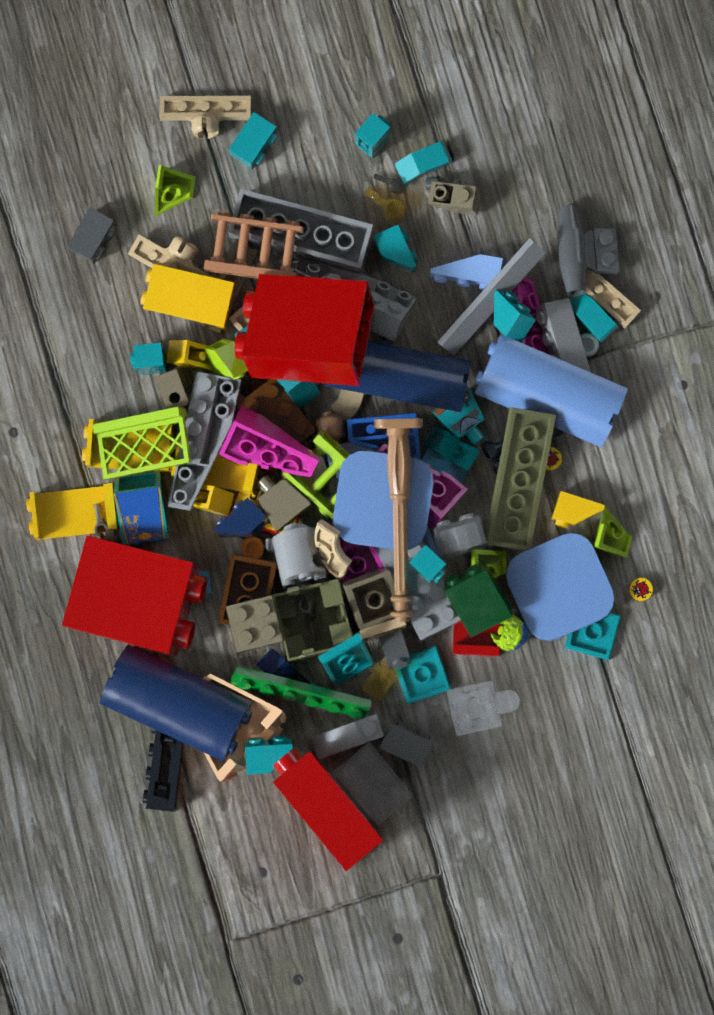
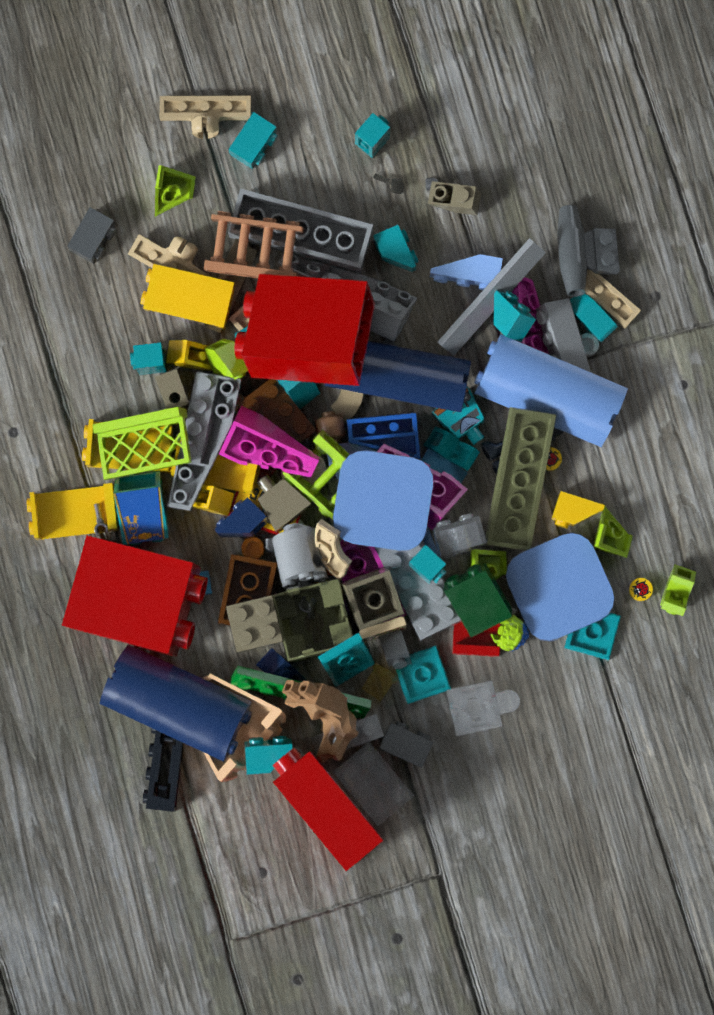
(331, 707): none -> medium nougat hips
(392, 208): clear yellow plate -> none
(399, 484): medium nougat piece -> none
(423, 161): teal slope -> none
(678, 590): none -> lime brick

